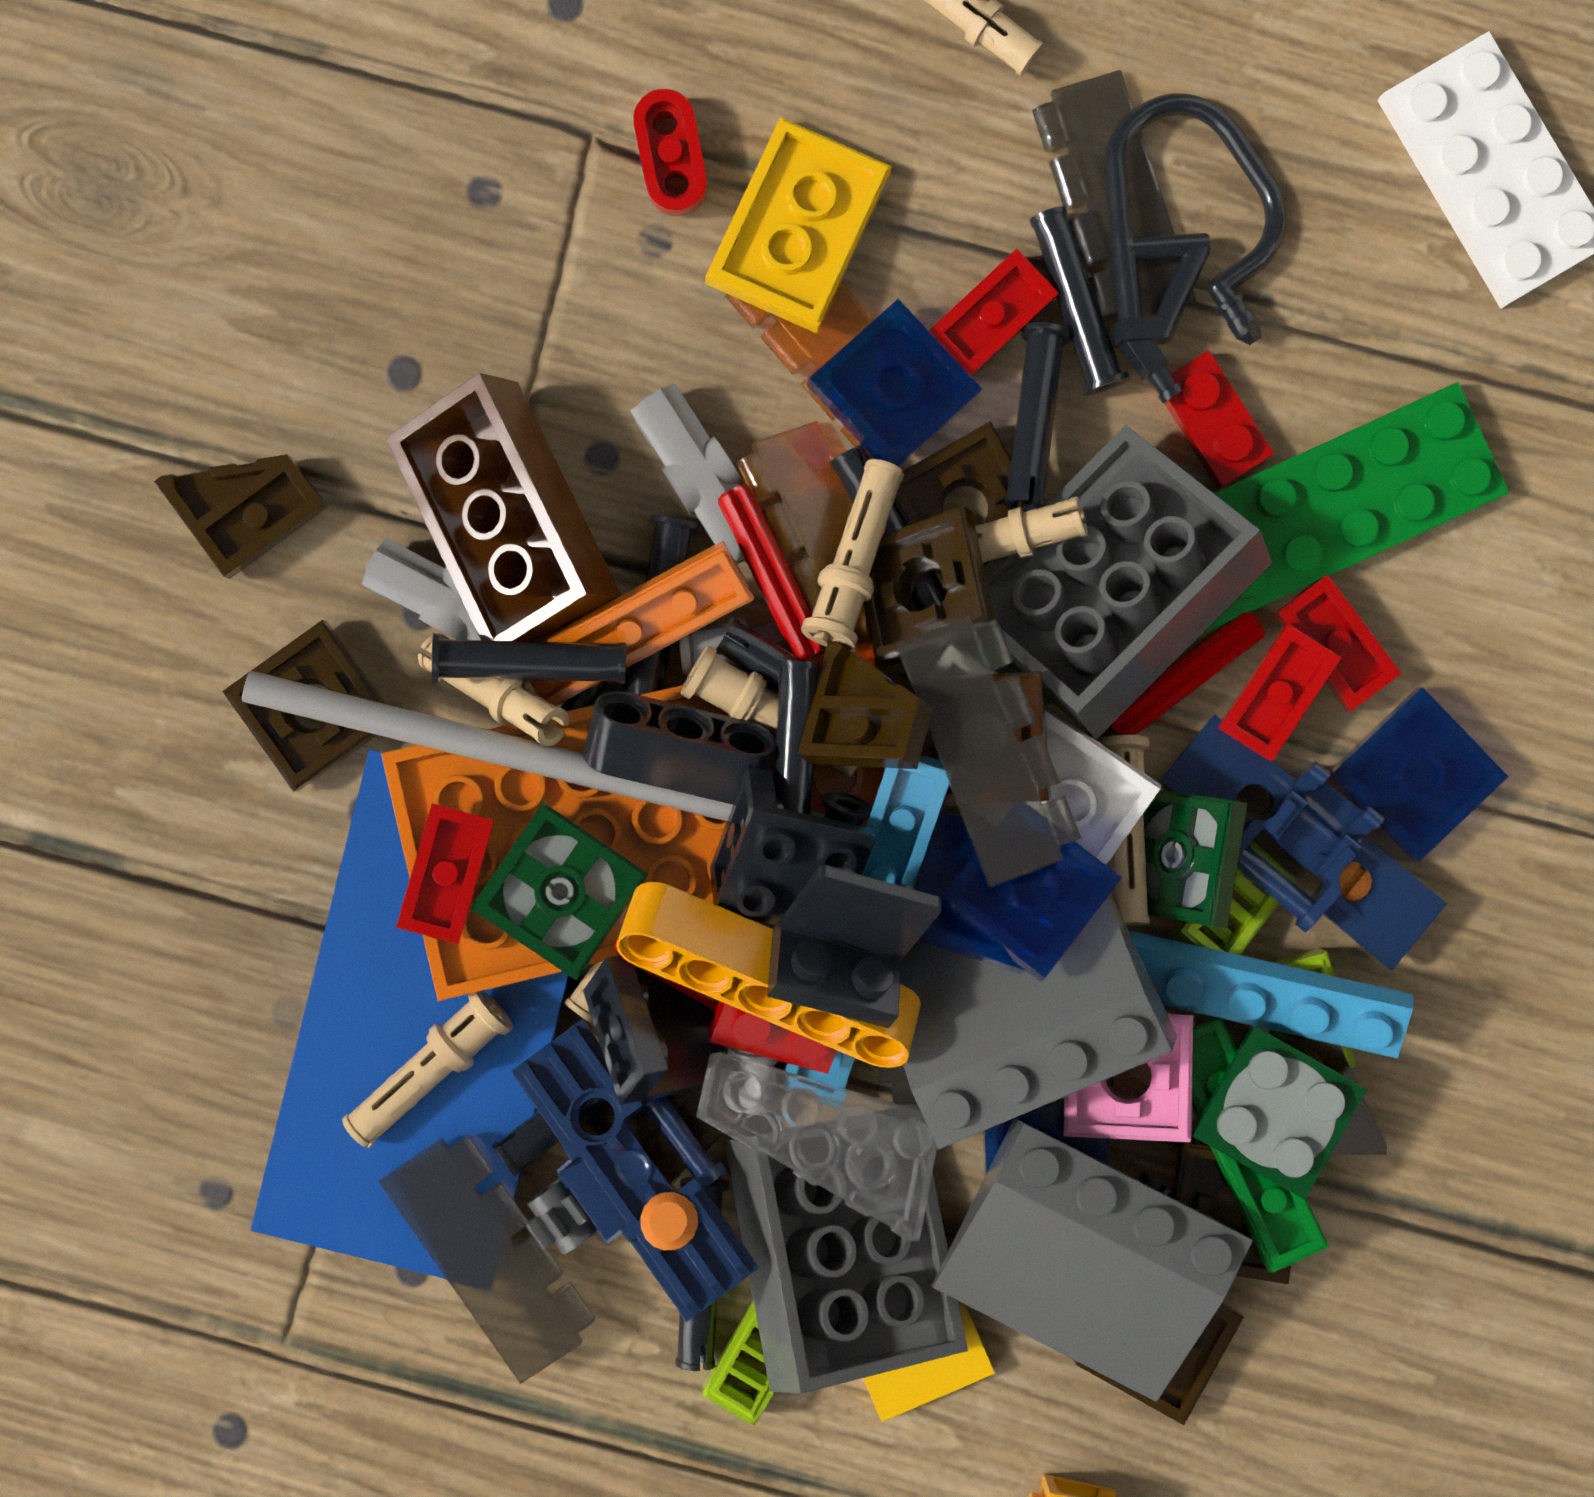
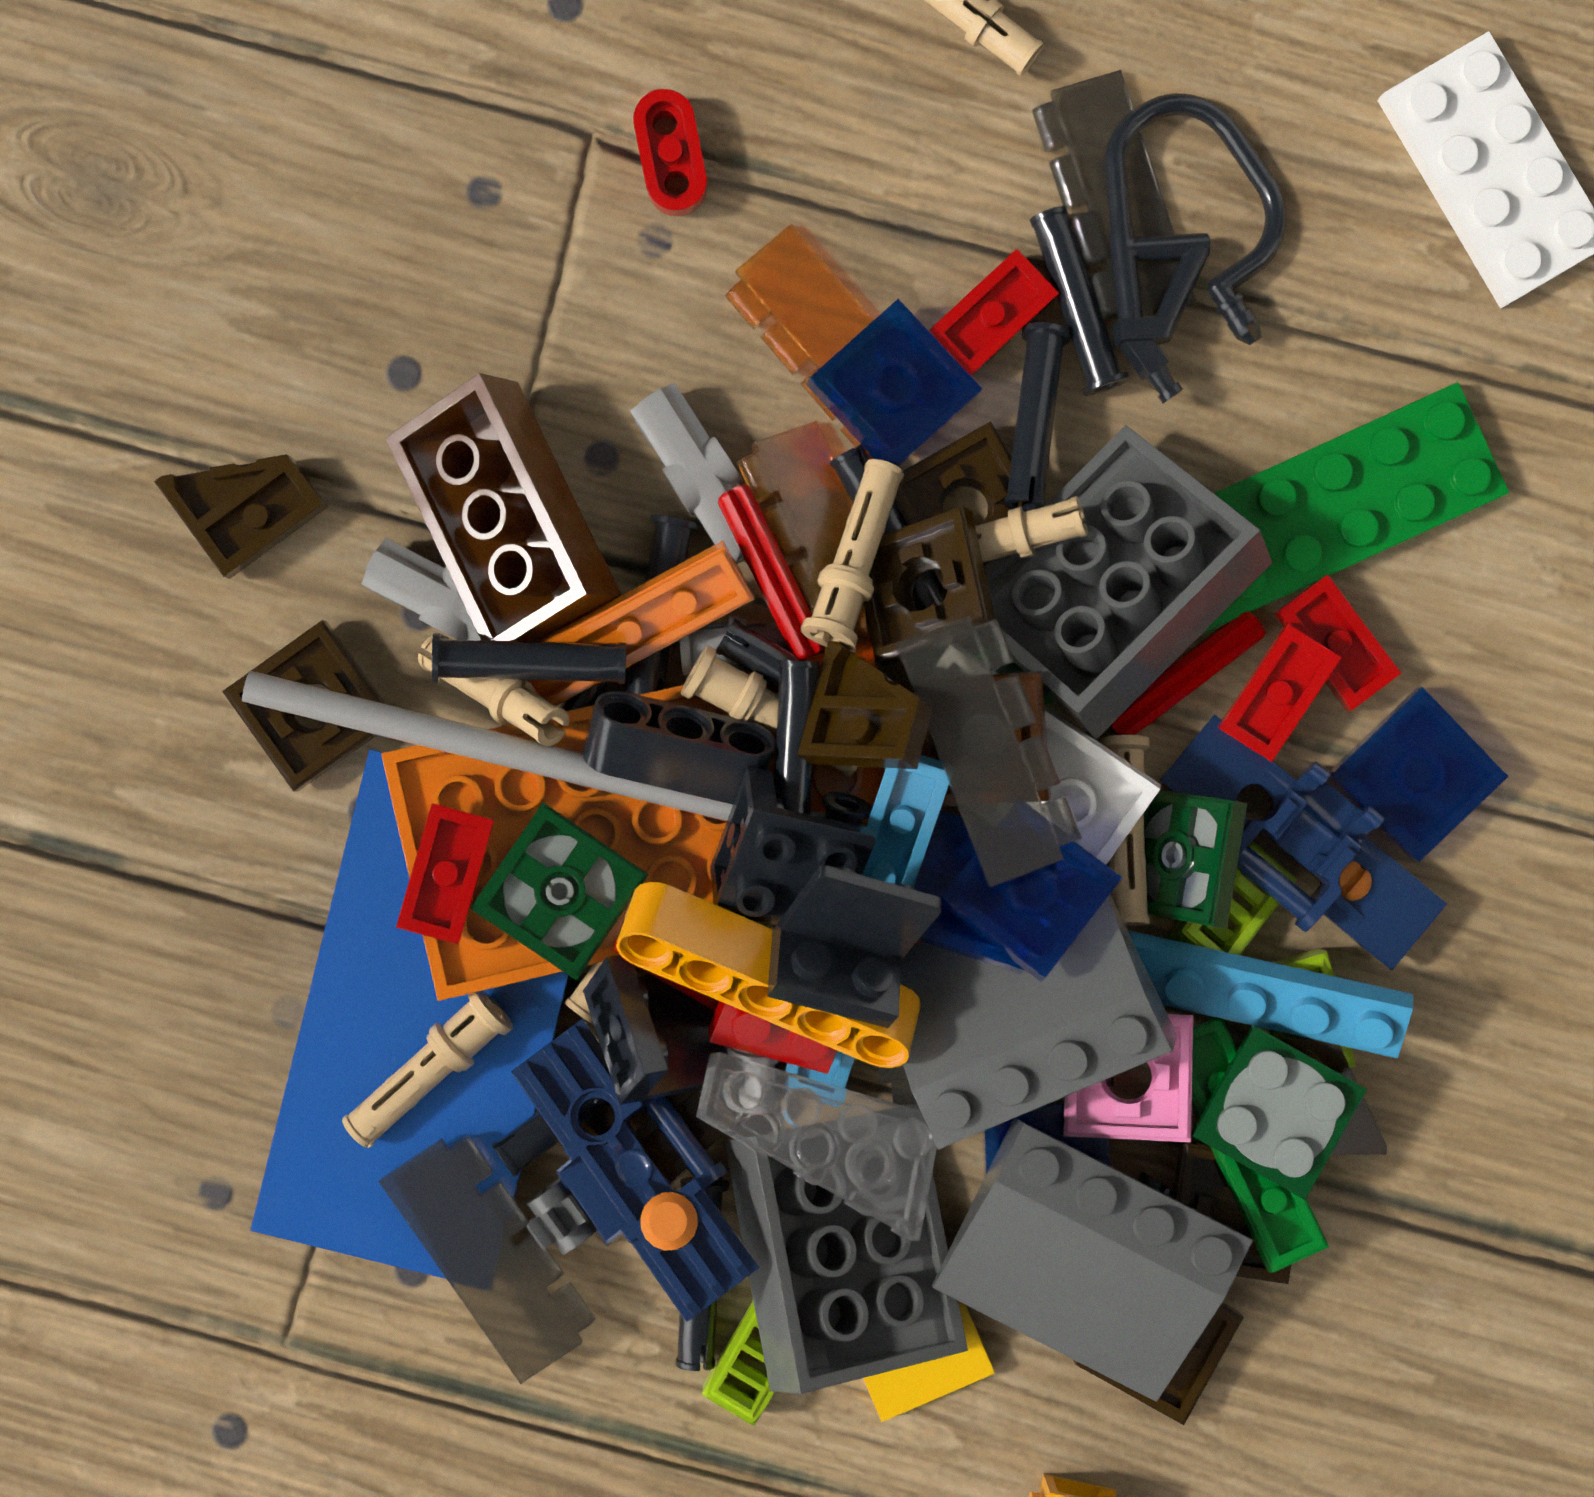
(798, 225): yellow tile -> none
(1216, 421): red plate -> none

